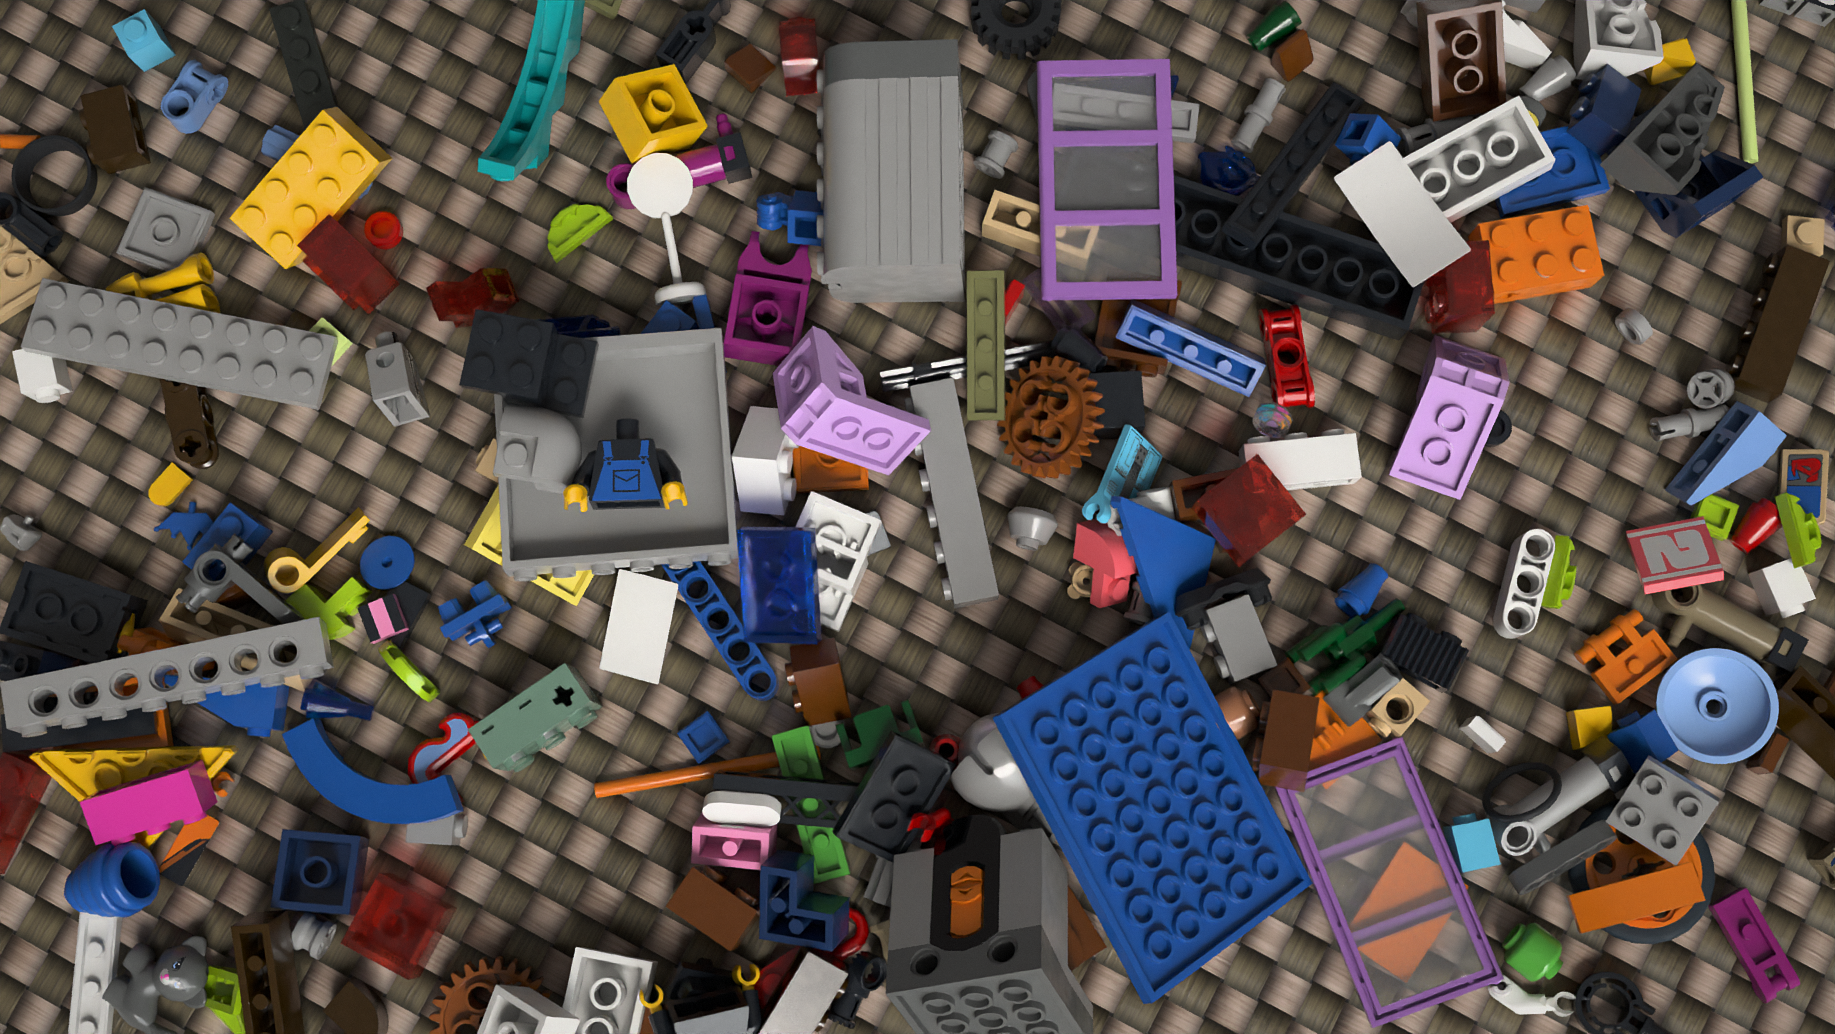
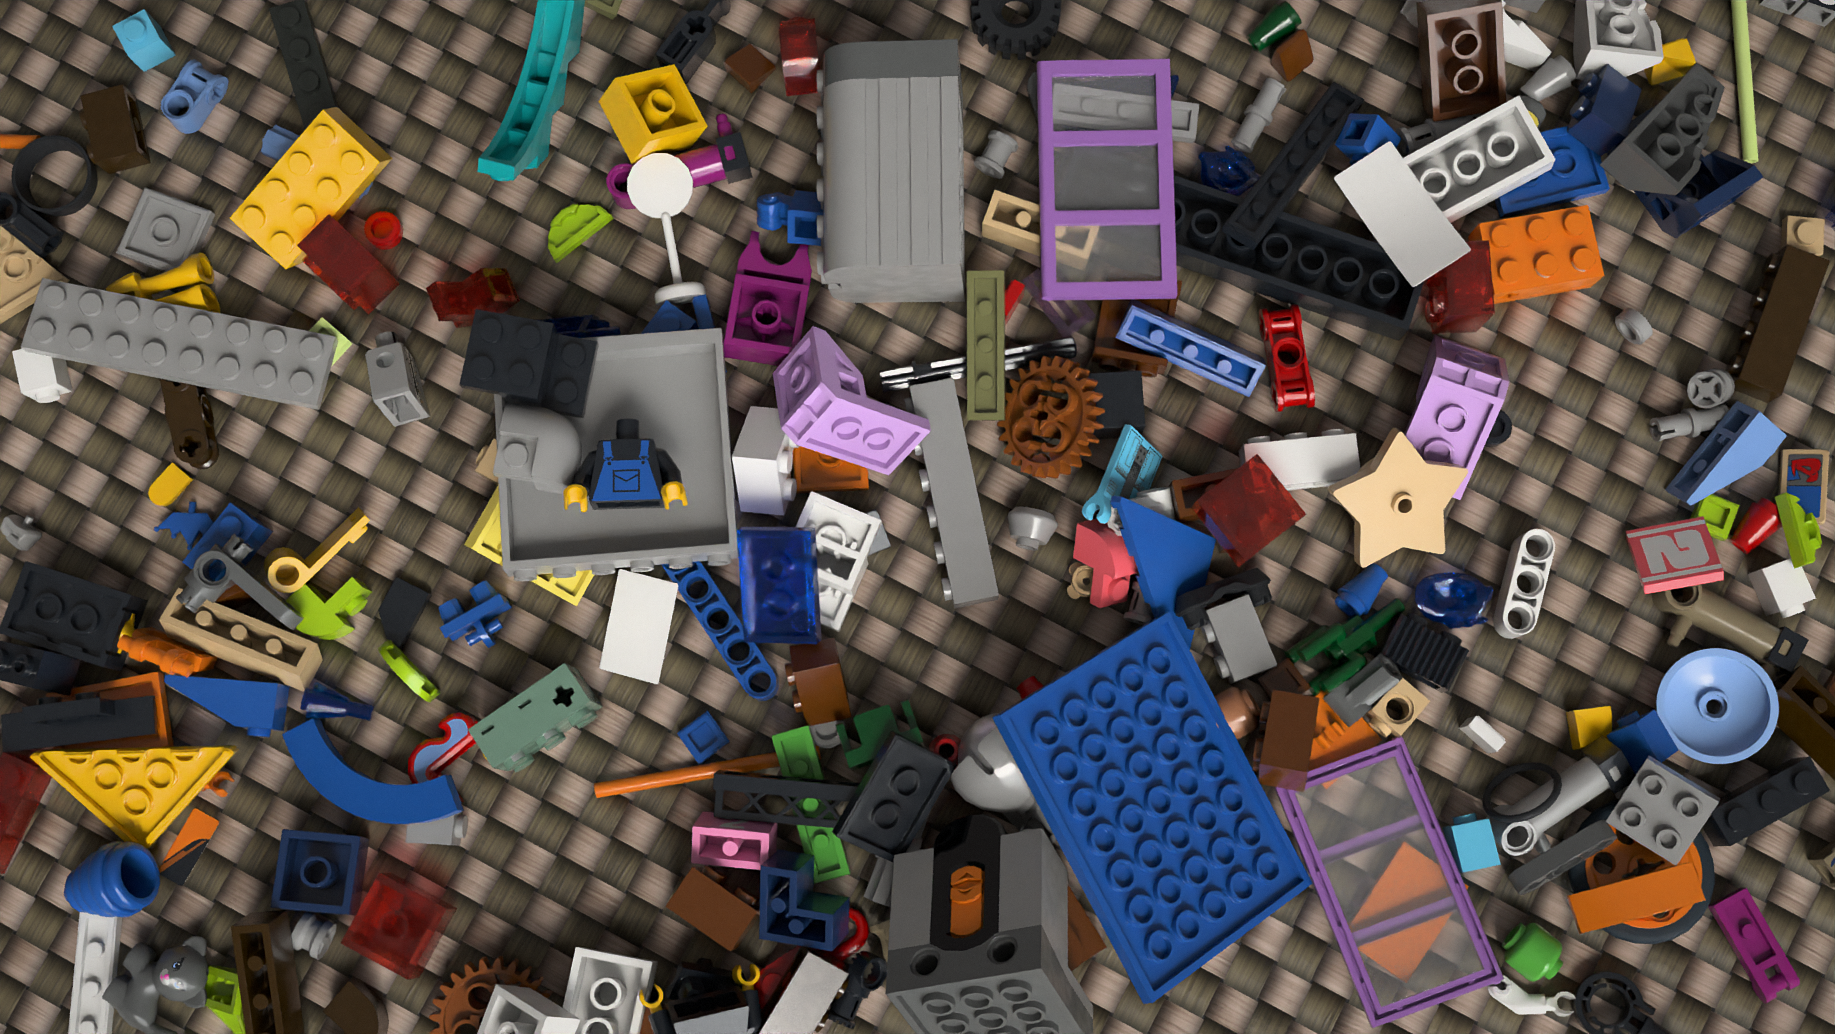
(26, 696): light grey brick -> none
(149, 804): dark pink brick -> none
(383, 618): tile -> none
(387, 562): blue piece -> none
(742, 808): white tile -> none
(930, 823): red arm -> none
(1076, 346): black cone -> none
(1272, 420): clear tile -> none
(1398, 500): none -> tan plate
(1453, 599): none -> clear blue hat
(1561, 574): lime tile -> none
(1632, 666): orange plate -> none
(1764, 801): none -> black brick
(1767, 757): reddish brown tile -> none

